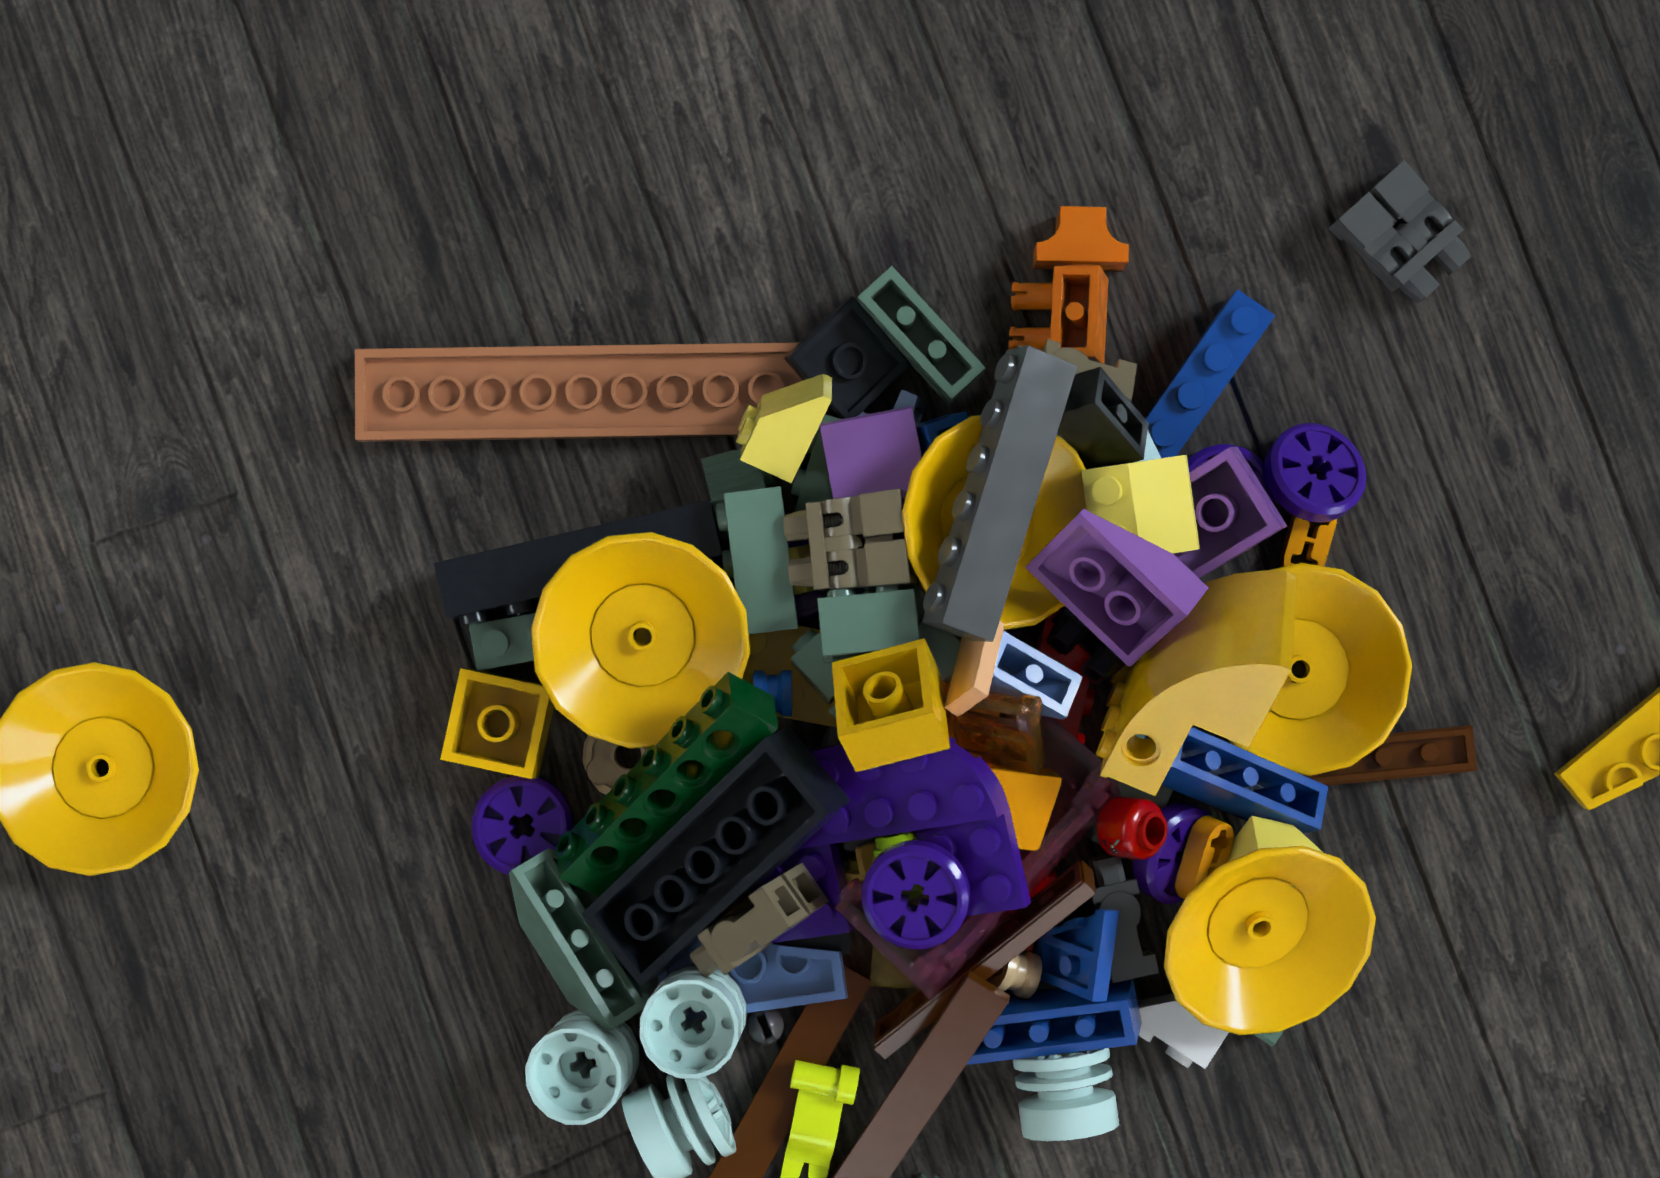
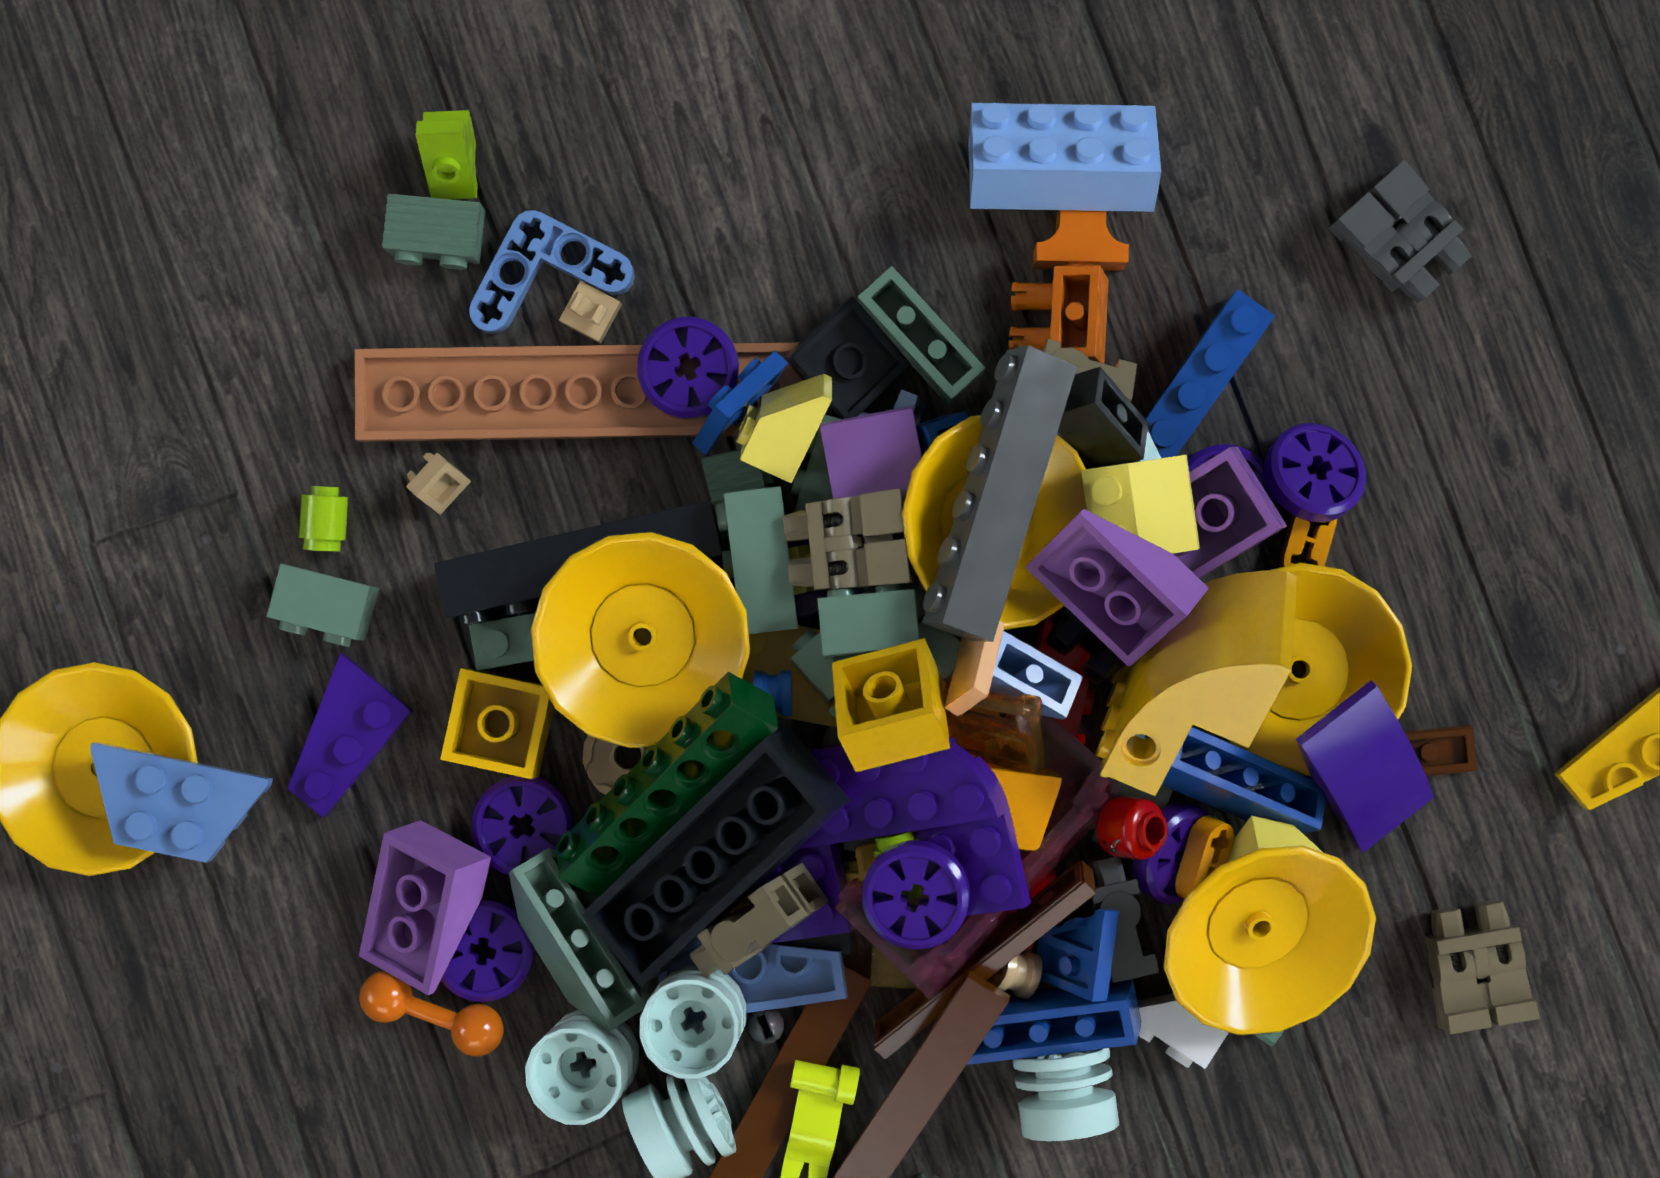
(172, 802): none -> medium blue wing
(322, 603): none -> sand green brick
(323, 519): none -> lime brick
(346, 735): none -> dark purple wing
(421, 903): none -> medium lavender slope
(433, 230): none -> sand green brick
(437, 482): none -> tan tile
(448, 154): none -> lime brick
(474, 1029): none -> orange piece
(501, 973): none -> dark purple wheel
(547, 251): none -> medium blue beam
(590, 312): none -> tan tile
(661, 359): none -> dark purple wheel
(730, 405): none -> blue wing
(1063, 157): none -> light blue brick
(1365, 766): none -> dark purple slope
(1503, 987): none -> dark tan hips

